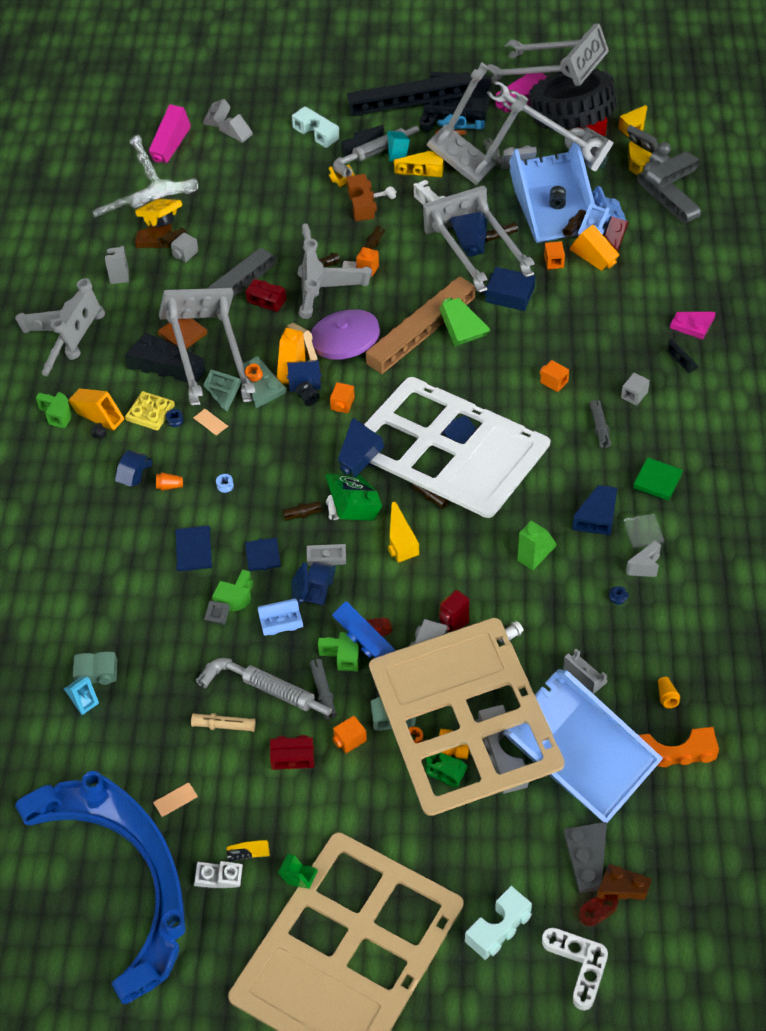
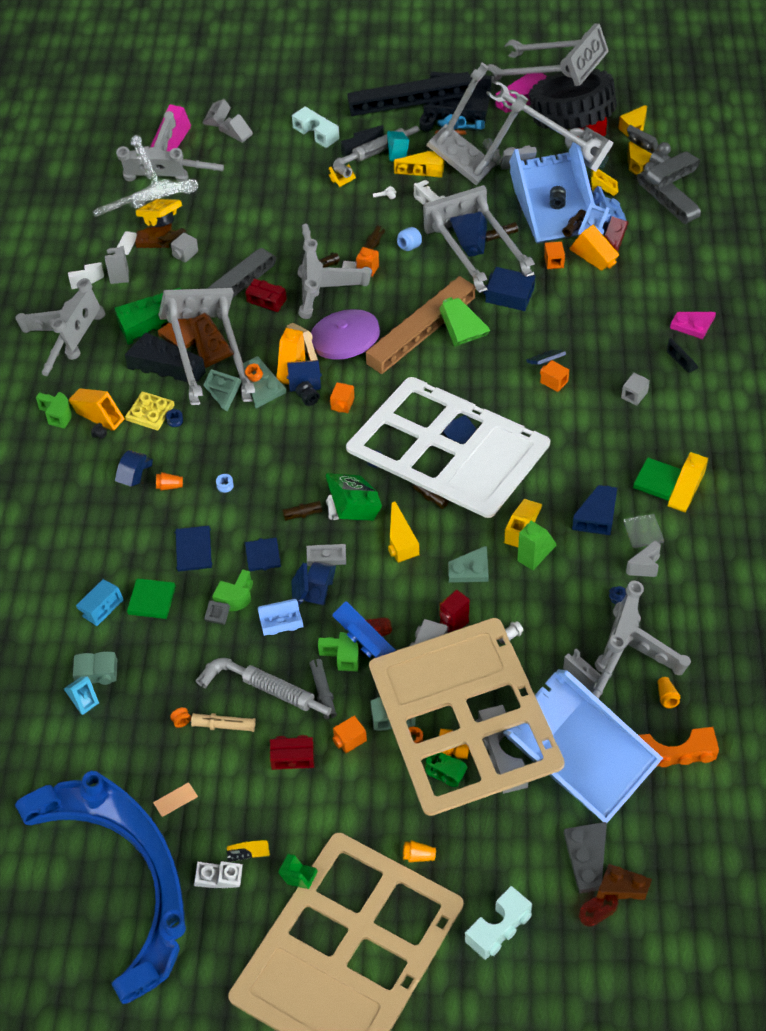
(92, 272): none -> white slope
(100, 602): none -> dark azure hinge
(127, 241): none -> white sticker
(140, 317): none -> green wedge
(151, 598): none -> green tile
(163, 162): none -> light grey piece
(180, 717): none -> orange bush
(209, 340): none -> reddish brown wing
(210, 422): light nougat sticker -> none
(358, 448): dark blue slope -> none
(361, 196): dark orange arch -> none
(409, 239): none -> light blue head
(418, 852): none -> light orange cone
(470, 567): none -> sand green wing
(526, 512): none -> yellow slope
(545, 357): none -> dark blue piece
(584, 956): white beam -> none
(601, 430): dark grey pin -> none
(603, 180): none -> yellow slope
(626, 632): none -> light grey piece
(688, 482): none -> yellow slope

